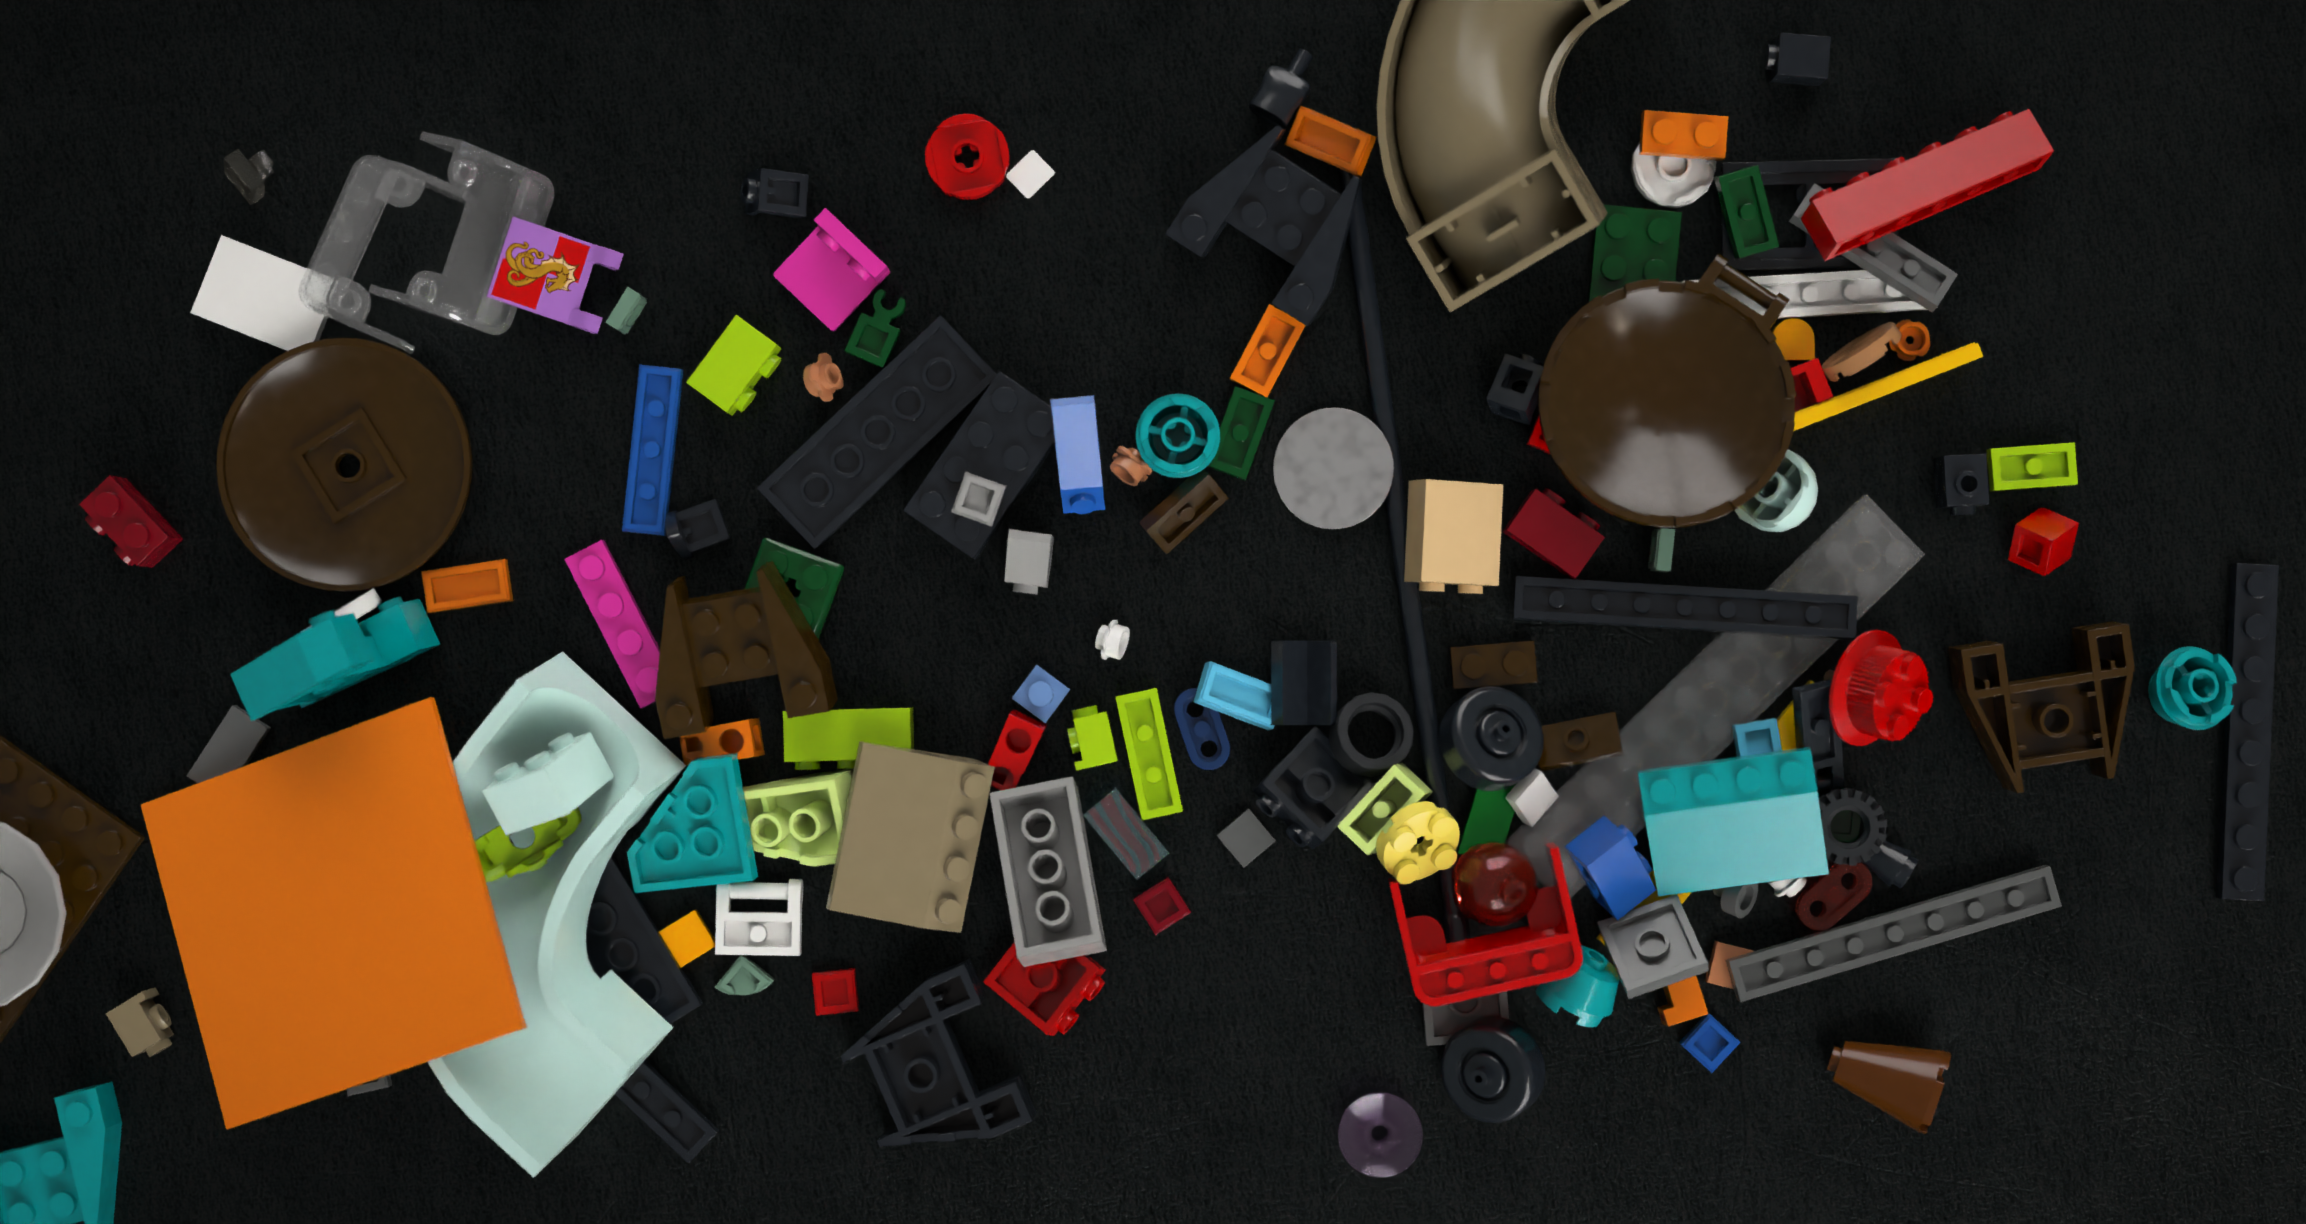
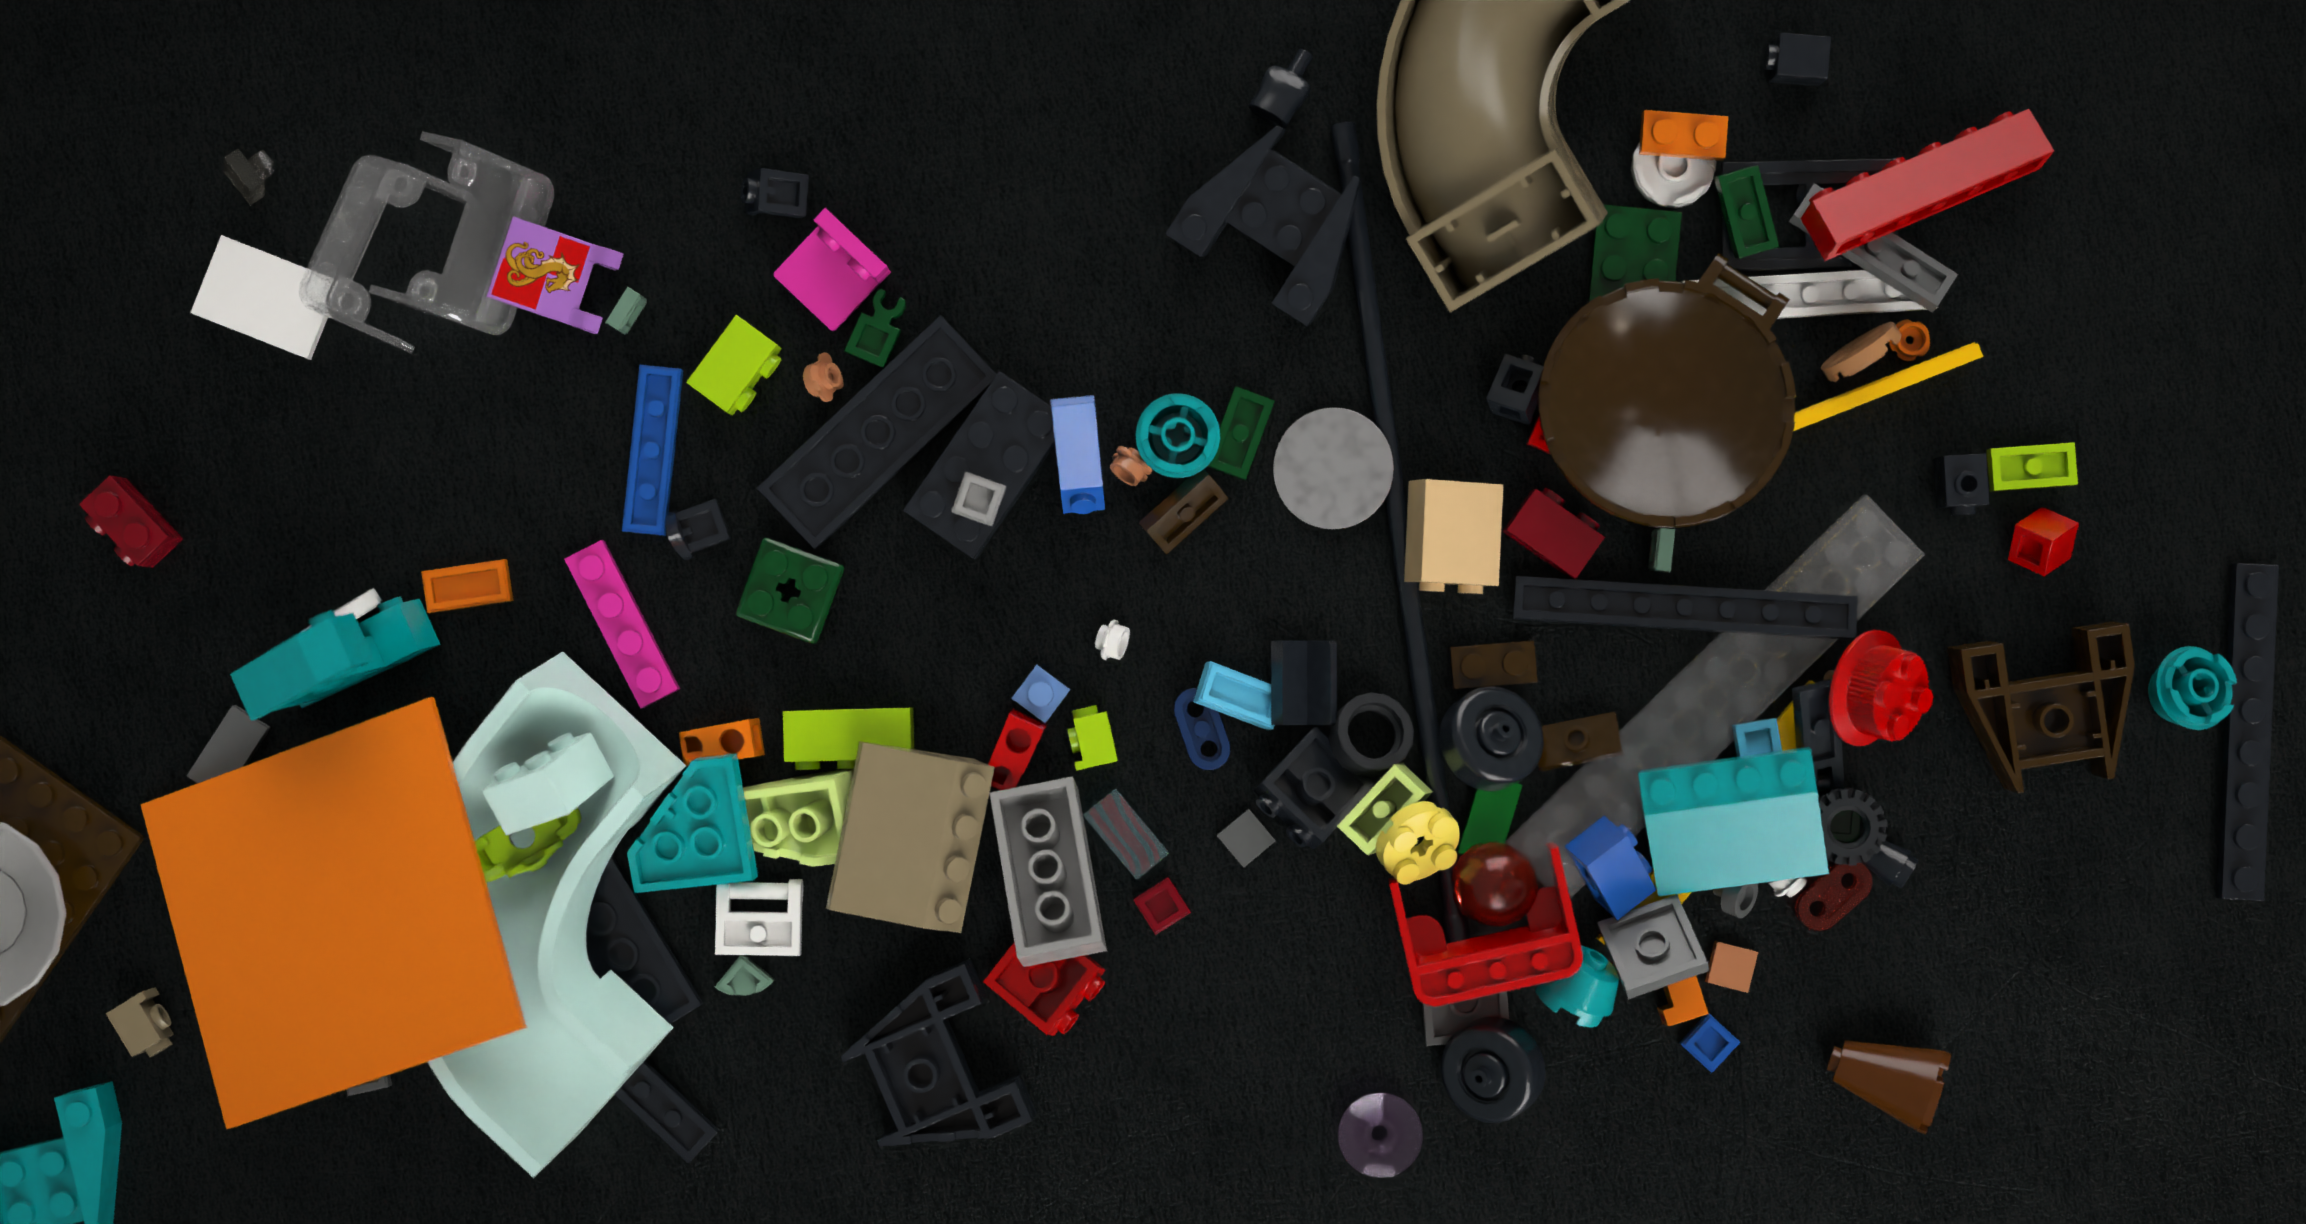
(285, 454): dark brown dish -> none
(688, 938): light orange tile -> none
(734, 640): dark brown wedge -> none
(835, 991): red tile -> none
(947, 143): red plate -> none
(1028, 560): light grey slope -> none
(1030, 174): white sticker -> none
(1149, 754): lime plate -> none
(1267, 351): orange plate -> none
(1330, 141): orange tile -> none
(1531, 797): white tile -> none
(1784, 499): light aqua cylinder -> none
(1795, 340): light orange tile -> none
(1810, 384): red panel -> none
(1893, 933): dark grey plate -> none

